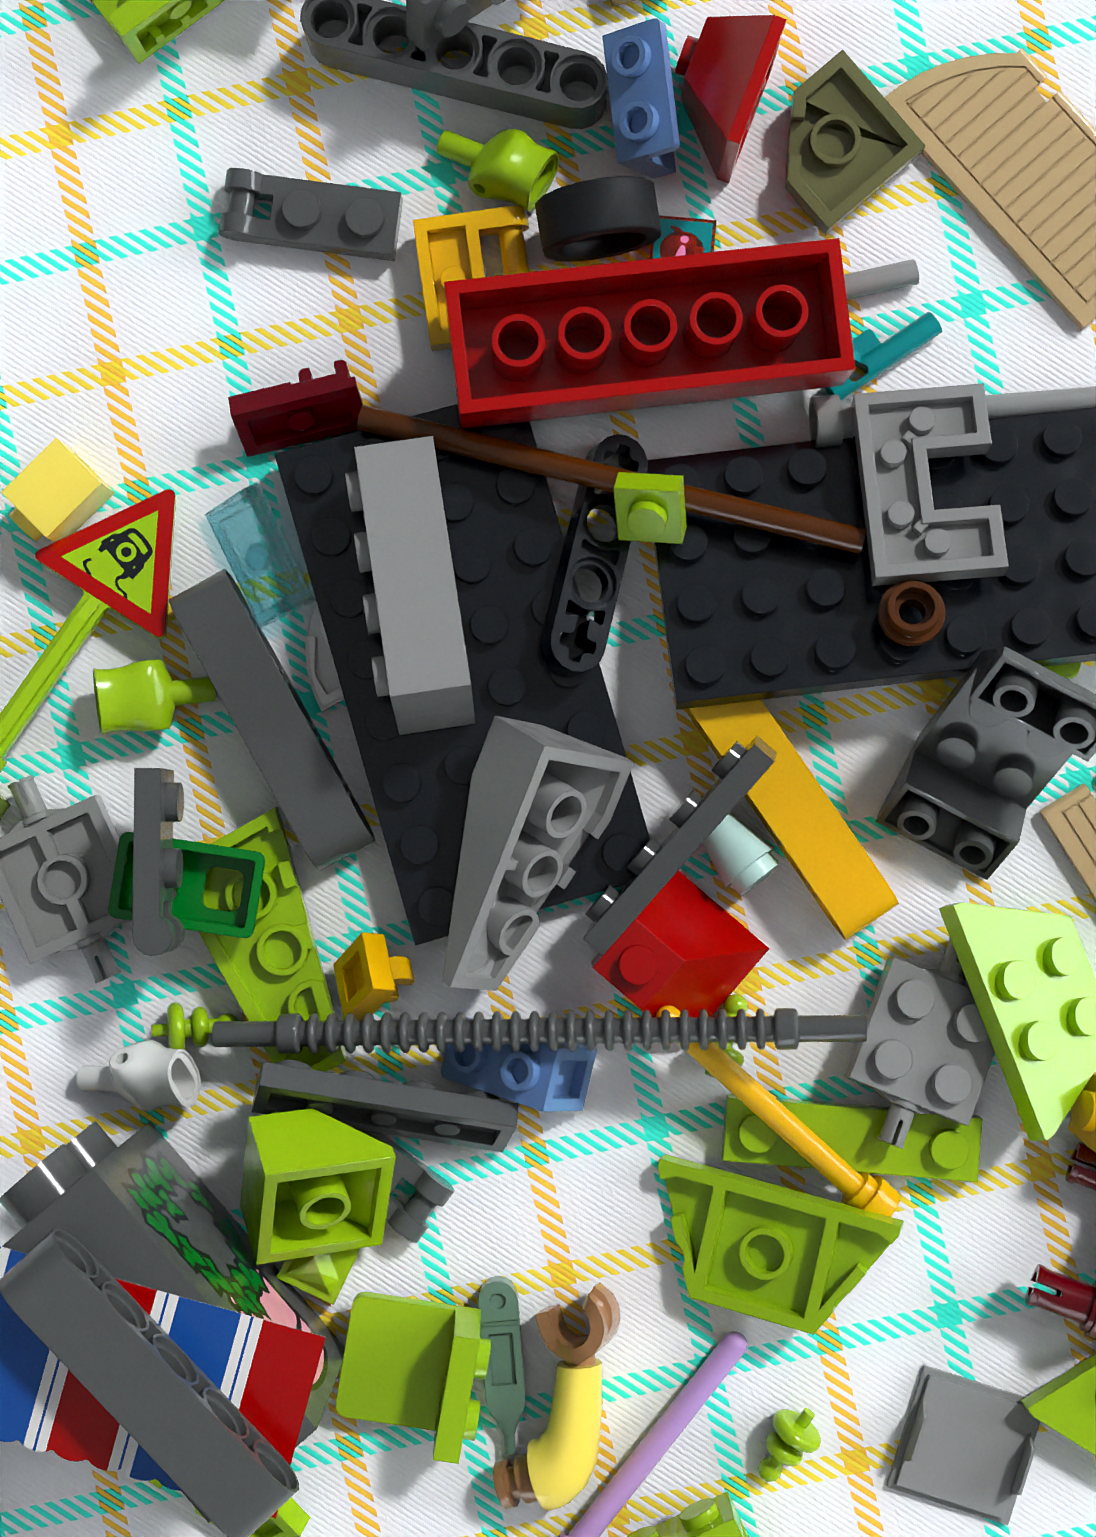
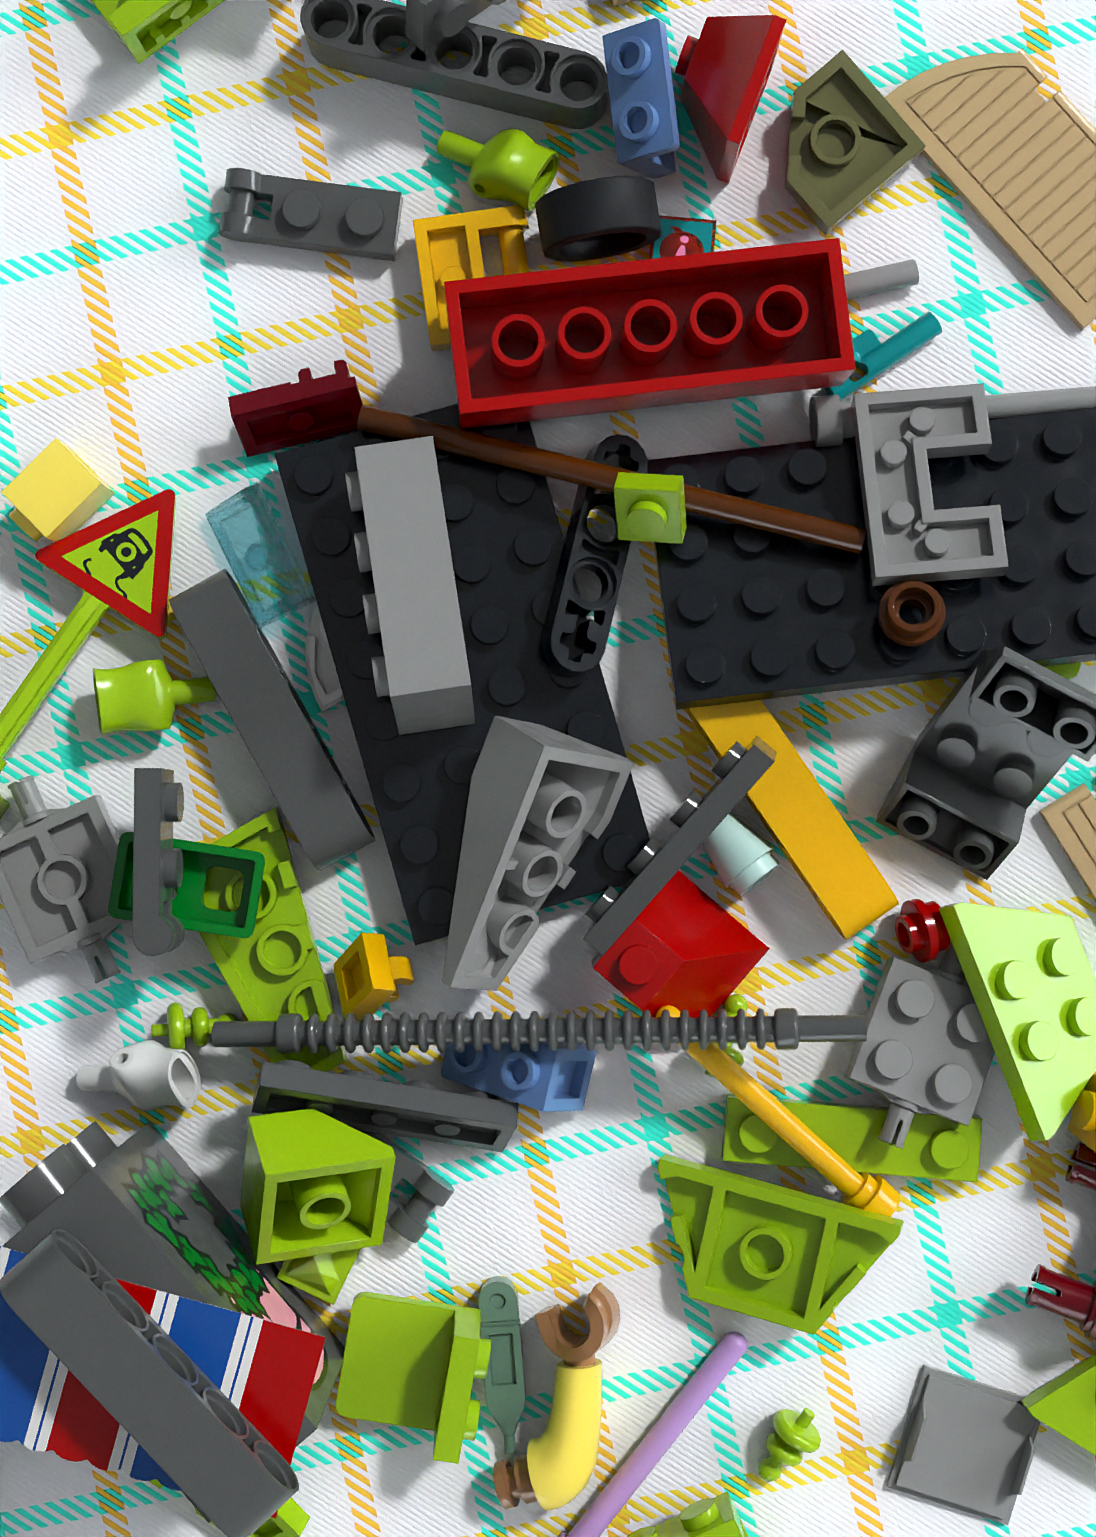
(921, 930): none -> red plate

